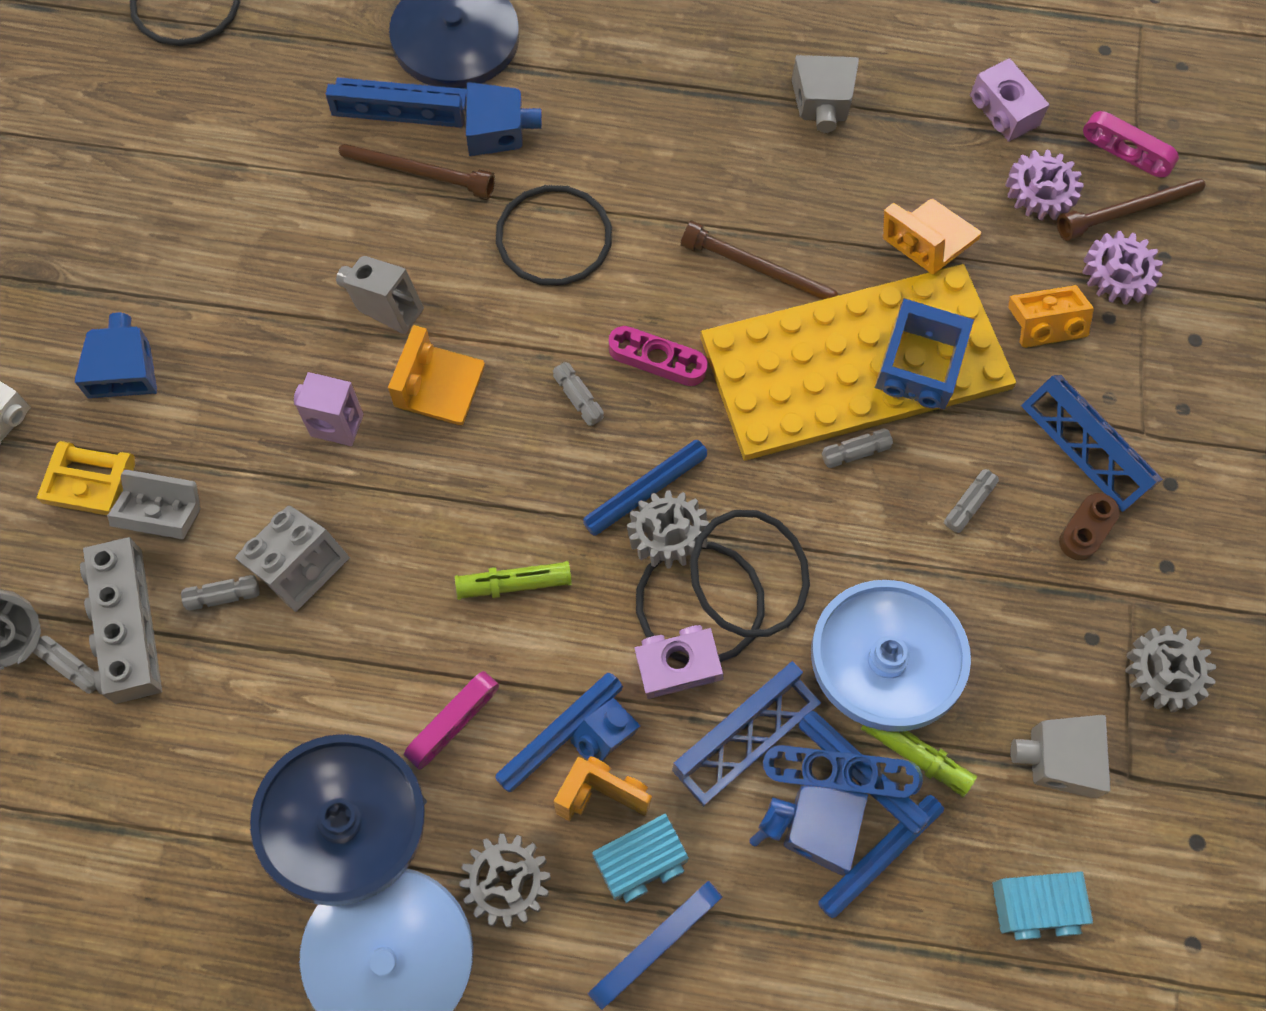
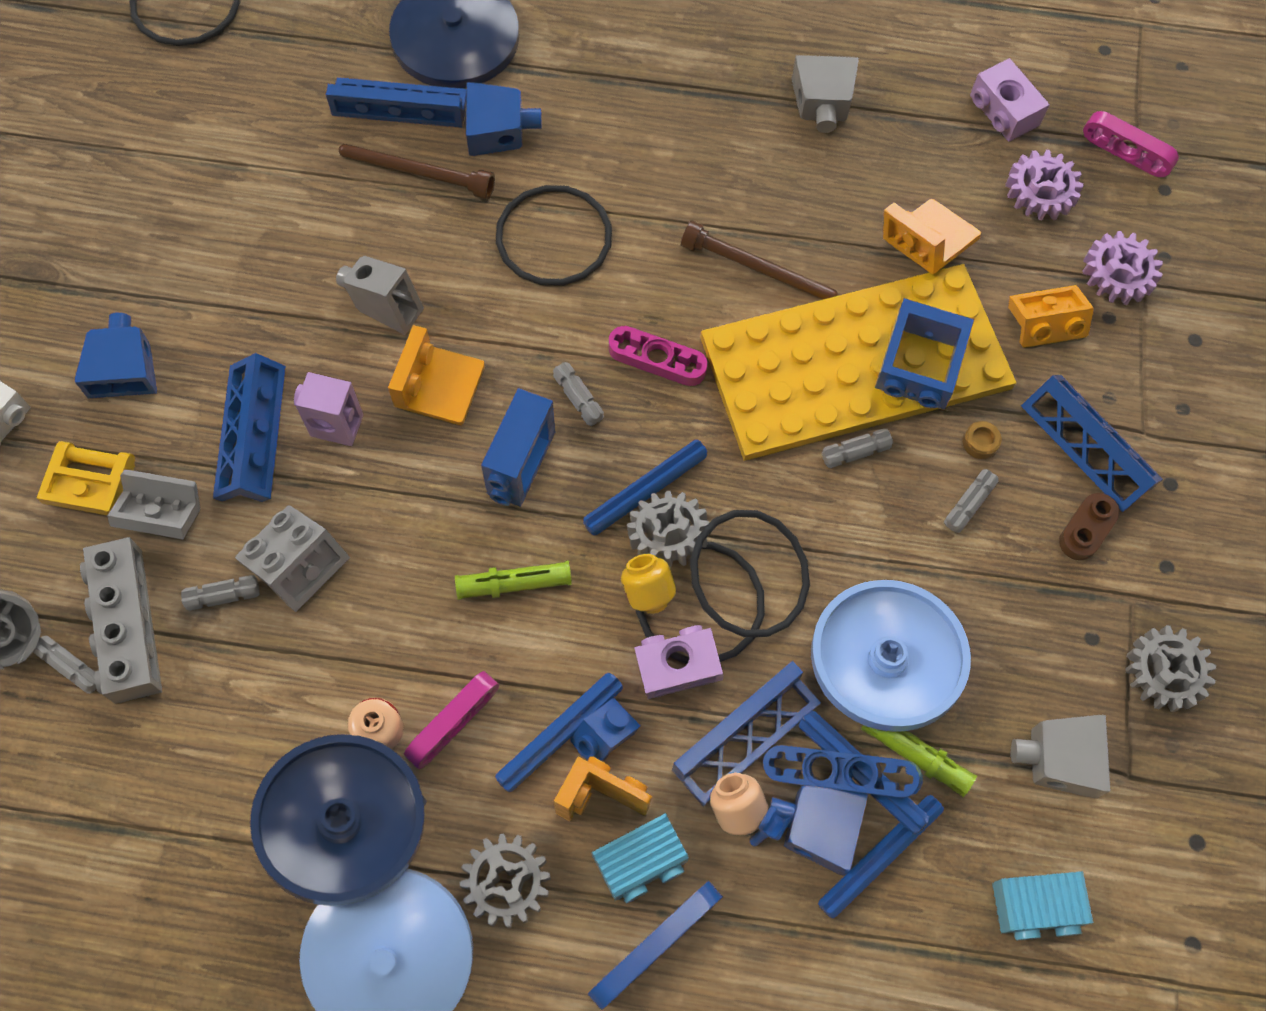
(254, 429): none -> blue fence
(373, 712): none -> light nougat head
(518, 448): none -> blue window
(648, 583): none -> yellow head
(738, 804): none -> light nougat head
(982, 440): none -> pearl gold tile
(1074, 224): reddish brown piece -> none

